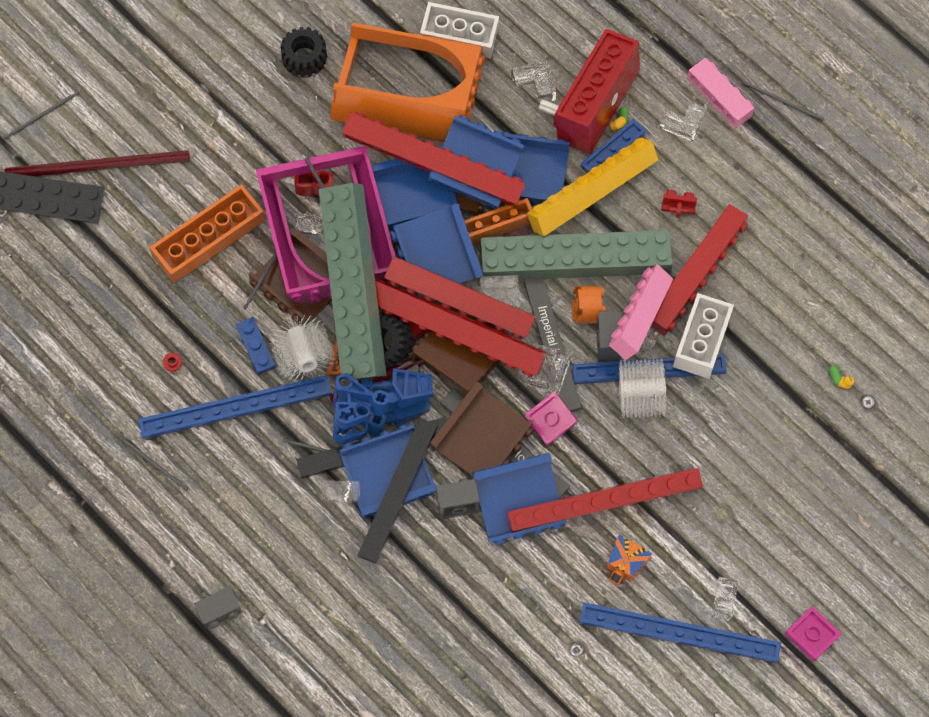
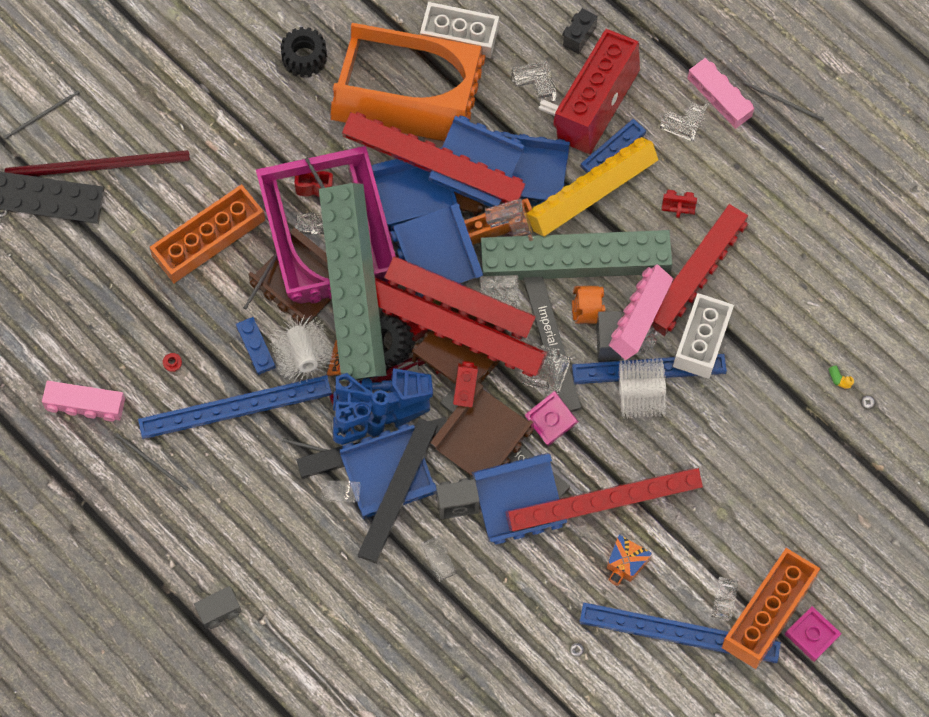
(83, 400): none -> bright pink brick
(438, 558): none -> clear slope
(465, 384): none -> red bracket
(512, 213): none -> clear panel
(580, 30): none -> black brick
(621, 121): yellow arm -> none
(770, 608): none -> orange brick

